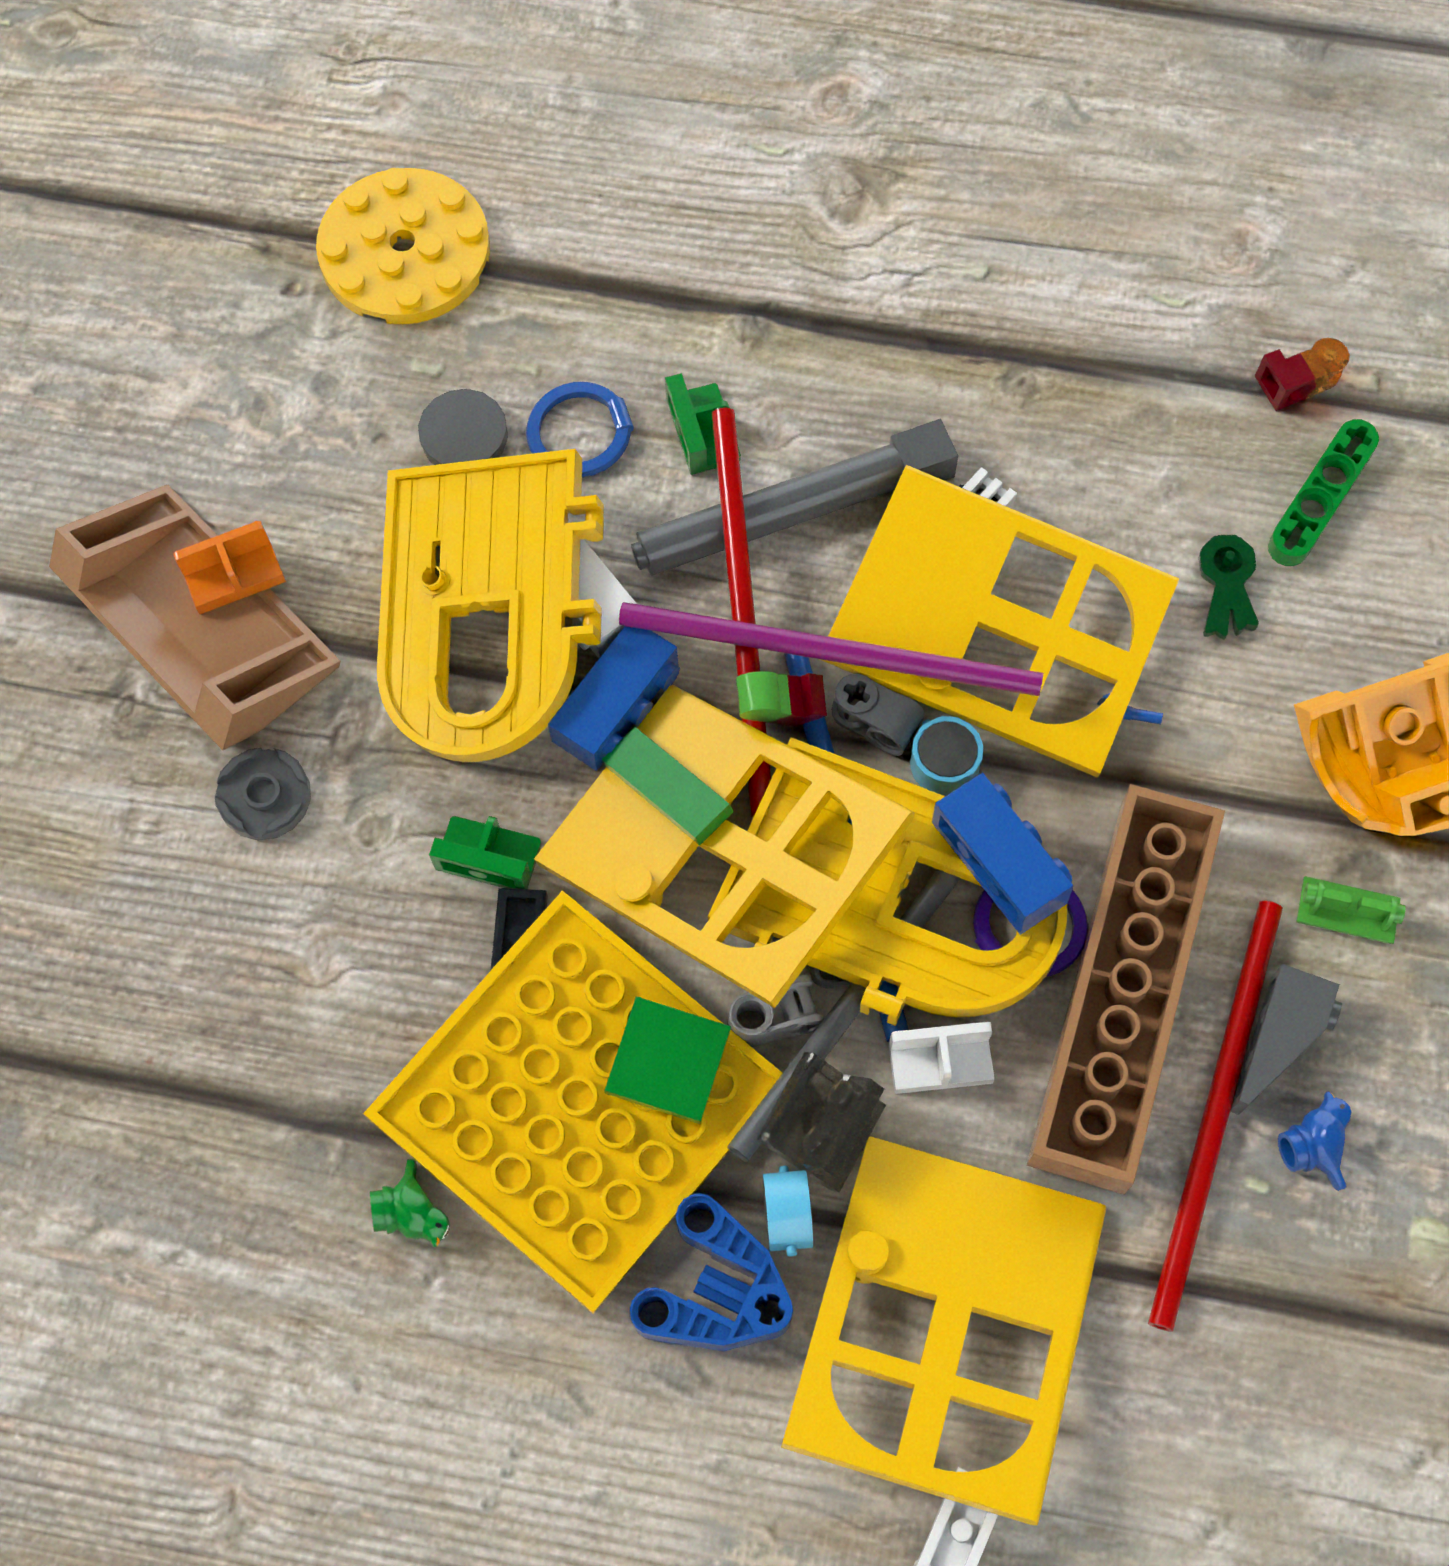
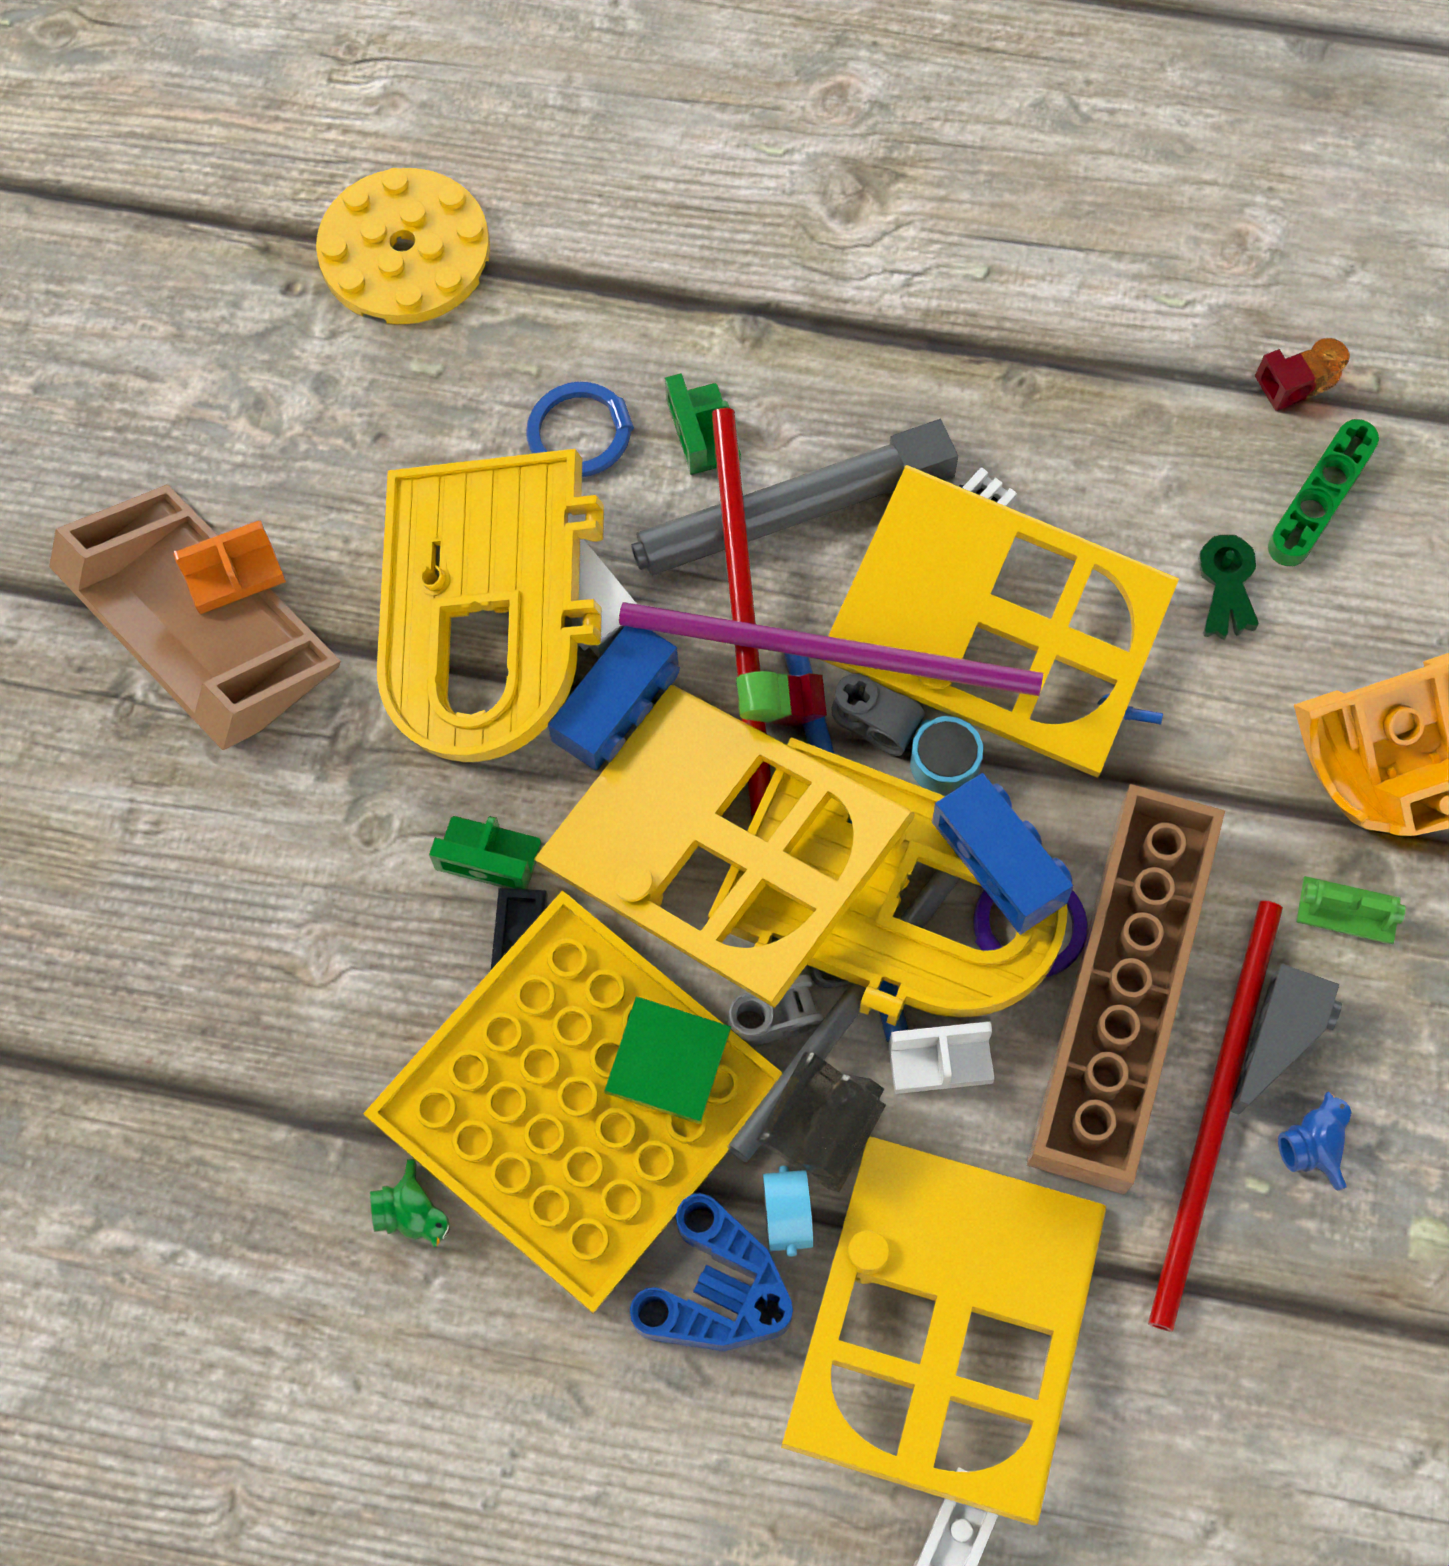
(262, 793): dark grey tile -> none
(462, 427): dark grey tile -> none
(668, 786): tile -> none

